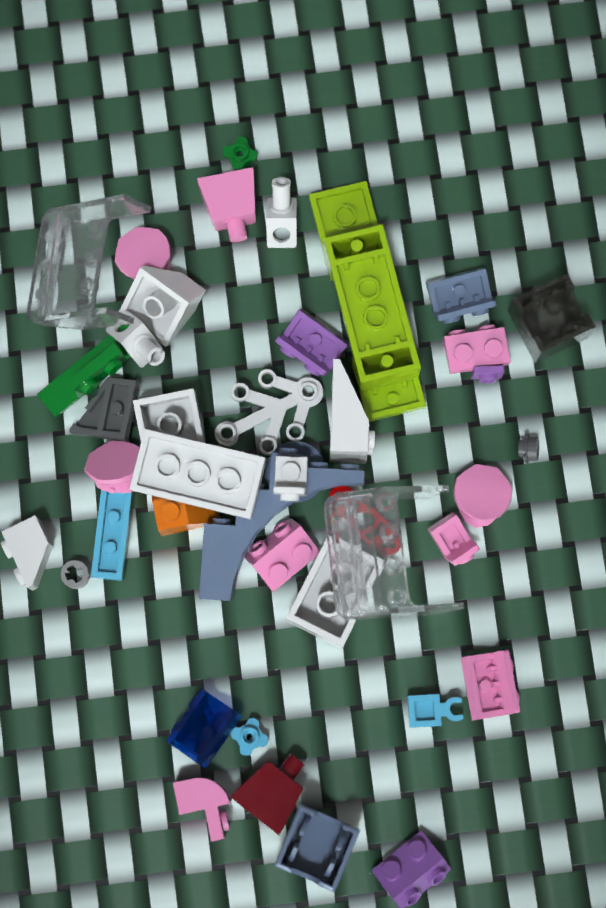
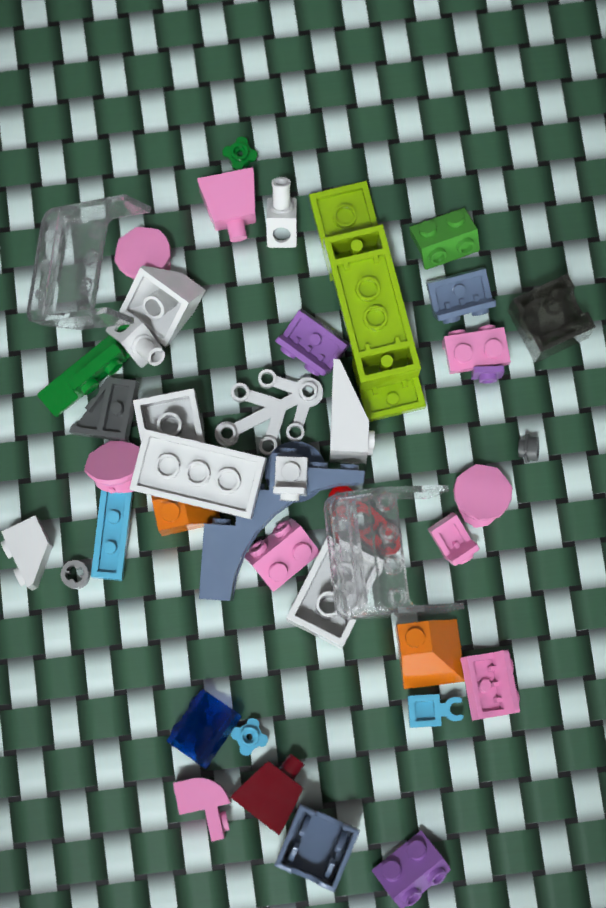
(429, 653): none -> orange slope
(445, 238): none -> bright green bracket

